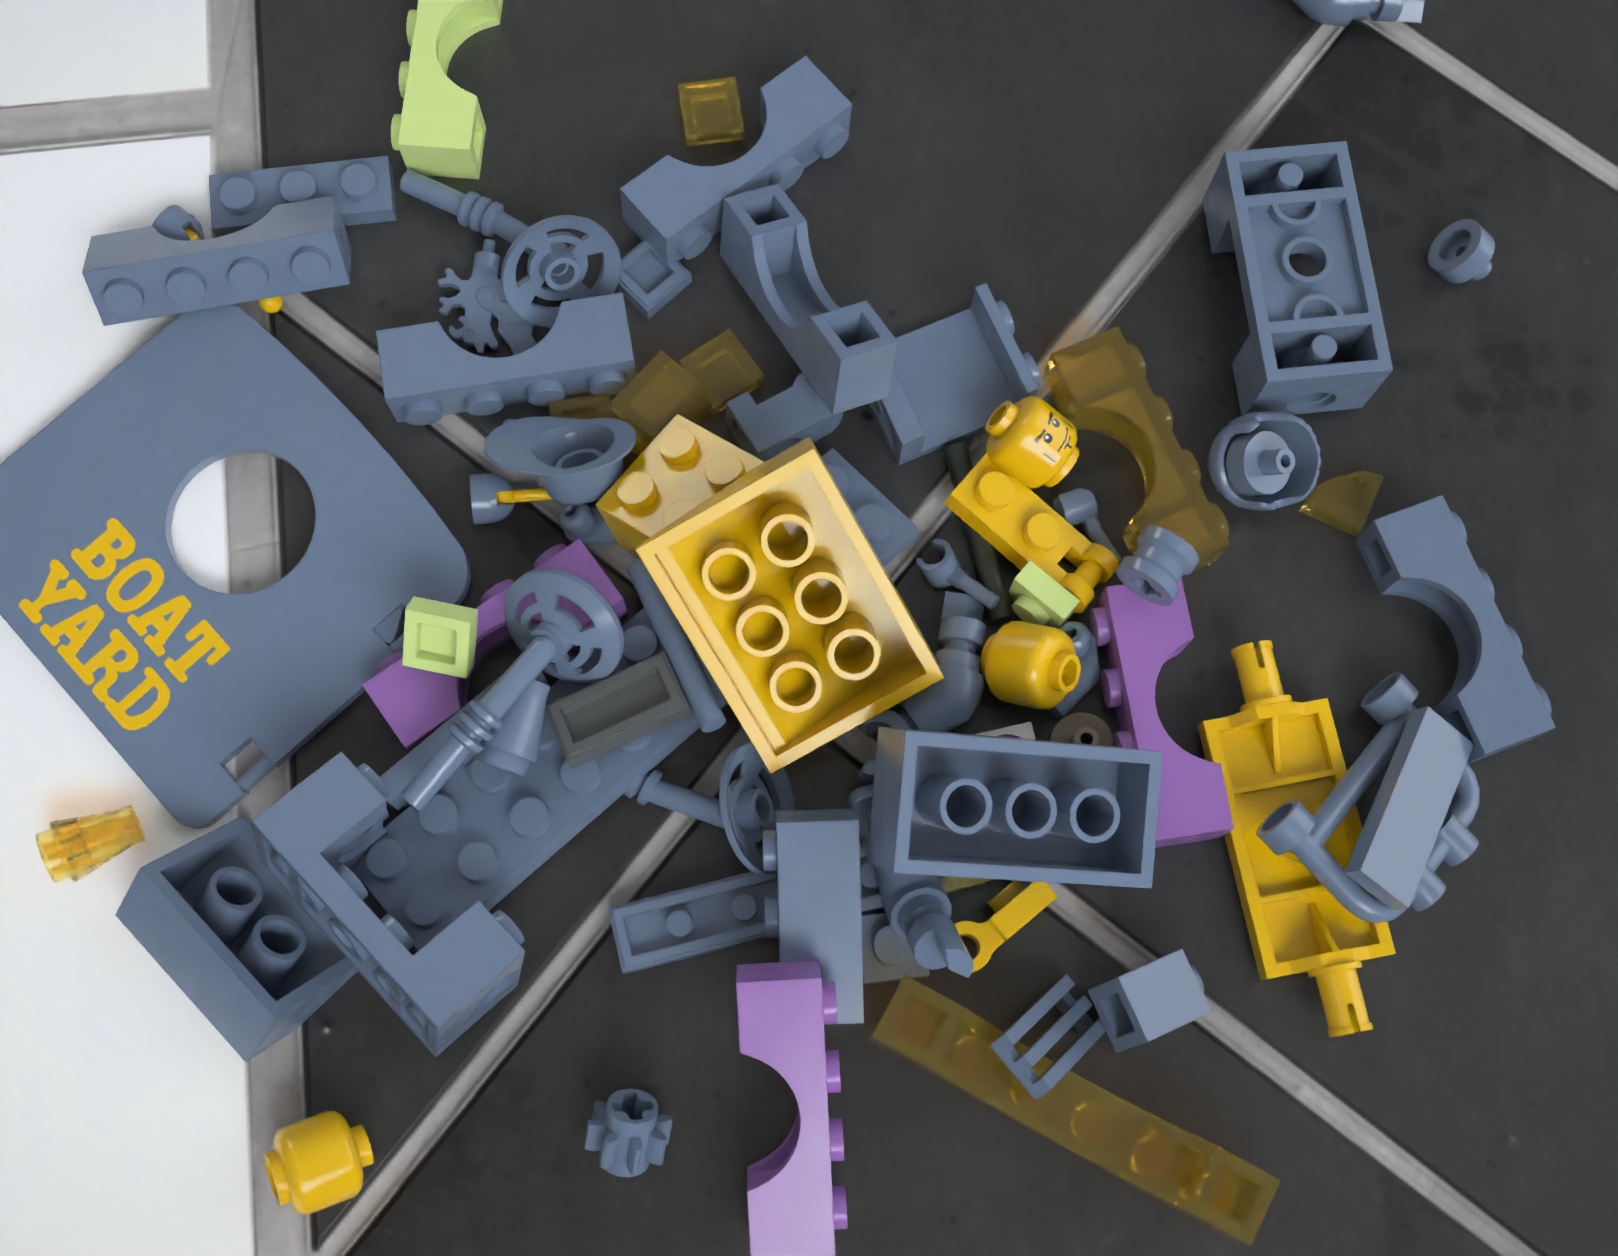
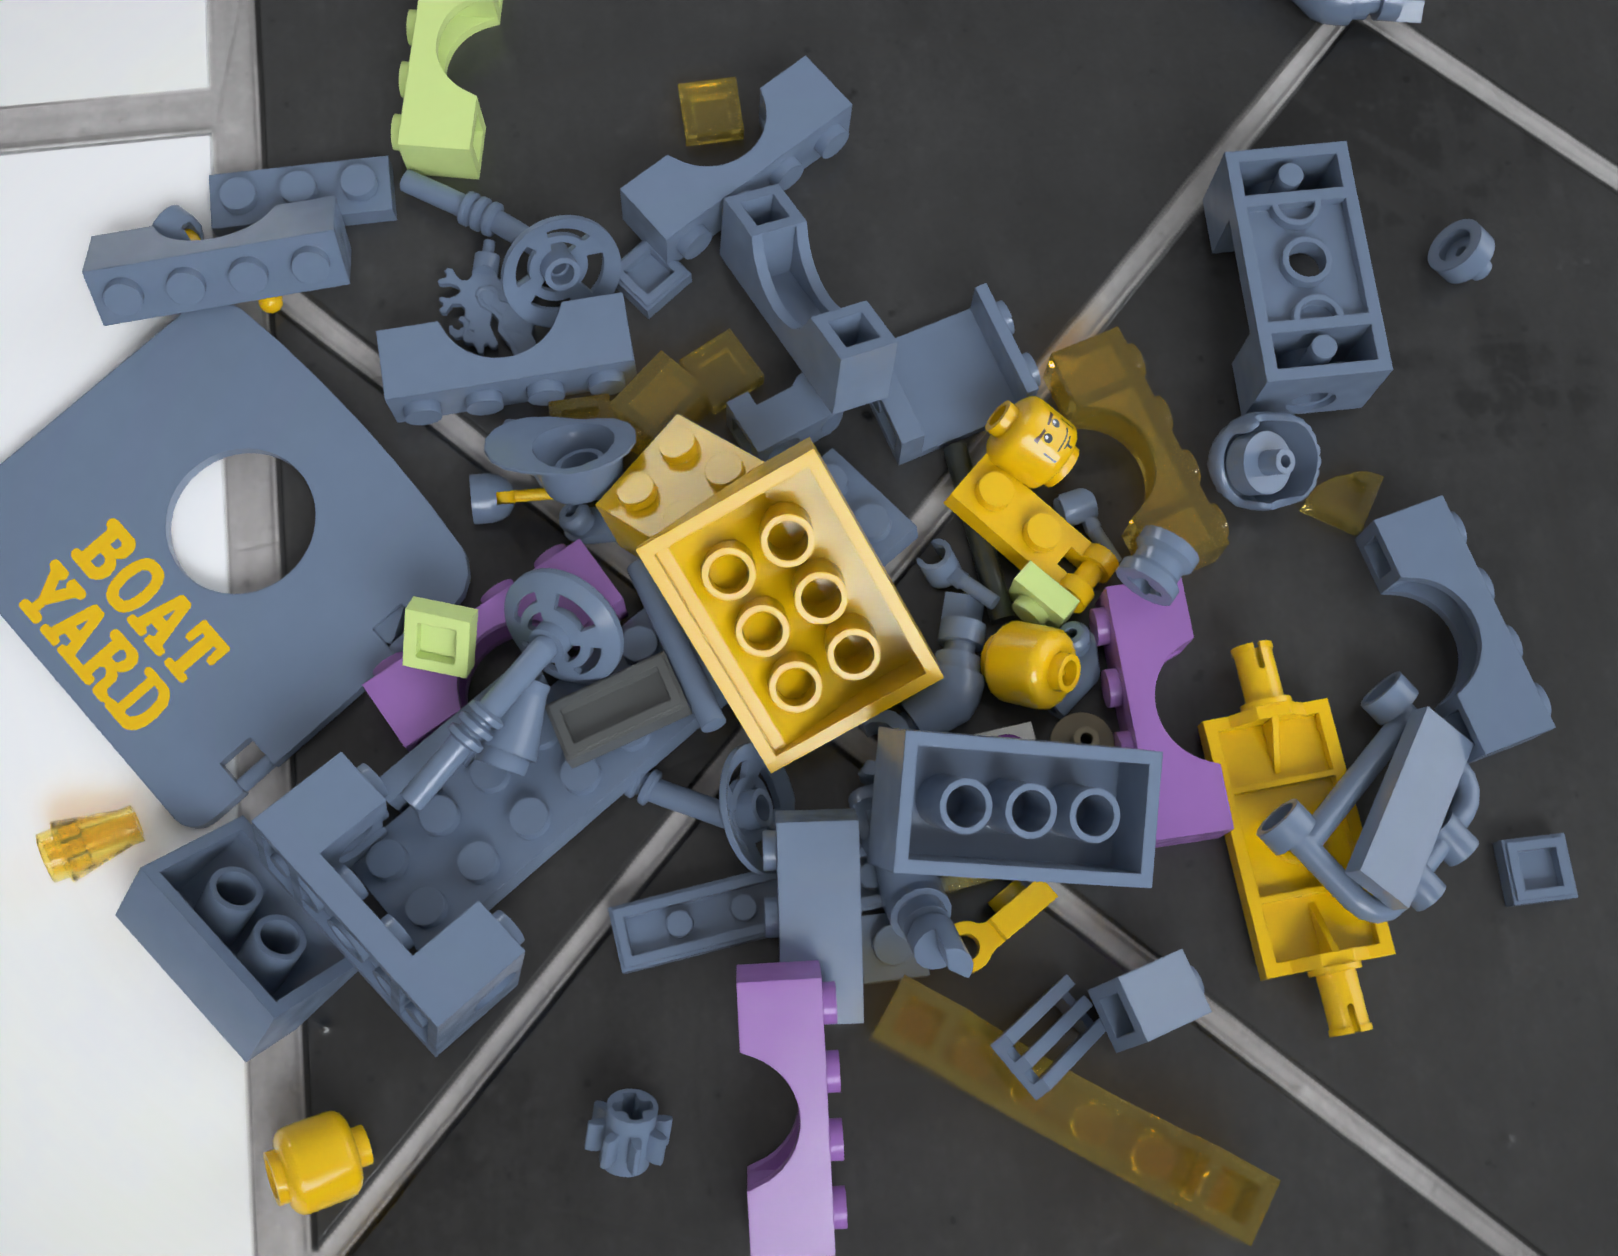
(1535, 869): none -> sand blue tile

